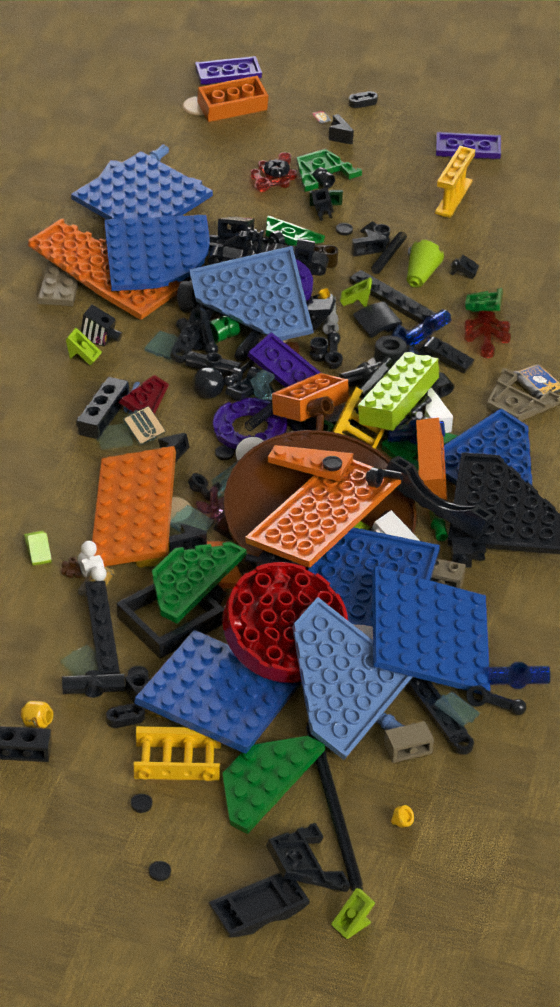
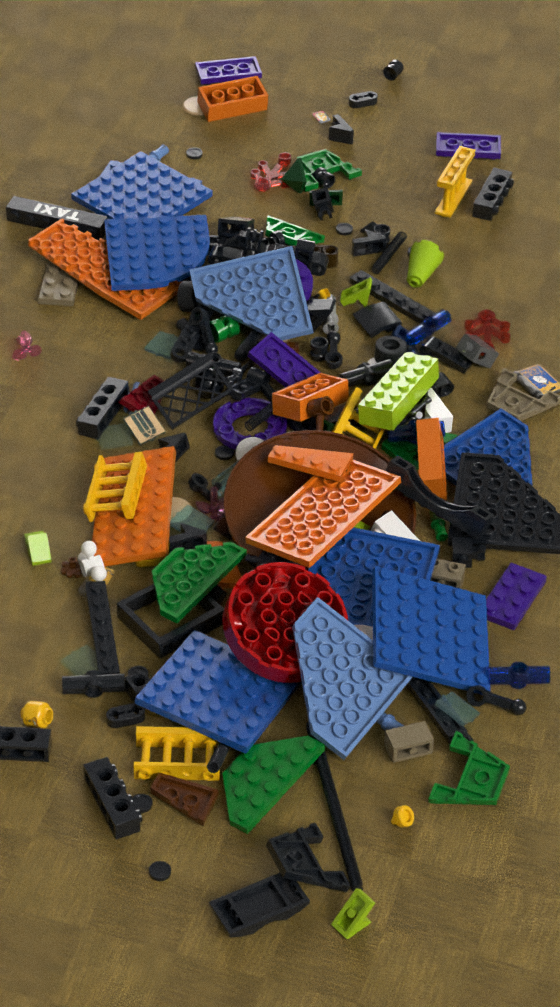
(25, 341): none -> clear pink plant
(44, 215): none -> brick
(79, 344): lime slope -> none
(99, 326): black torso -> none
(112, 797): none -> black brick
(129, 493): none -> yellow fence
(178, 381): none -> black fence
(185, 796): none -> reddish brown wing
(194, 153): none -> piece
(218, 758): none -> black piece
(260, 385): clear light blue bracket -> none
(272, 168): black gear -> none
(295, 176): none -> dark green slope
(332, 463): black piece -> none
(374, 377): black plate -> none
(375, 476): black plate -> none
(393, 69): none -> black wheel
(465, 266): black bracket -> none
(472, 346): none -> dark grey torso
(481, 778): none -> green wing
(484, 301): green wing -> none
(492, 194): none -> black brick
(513, 595): none -> dark purple plate

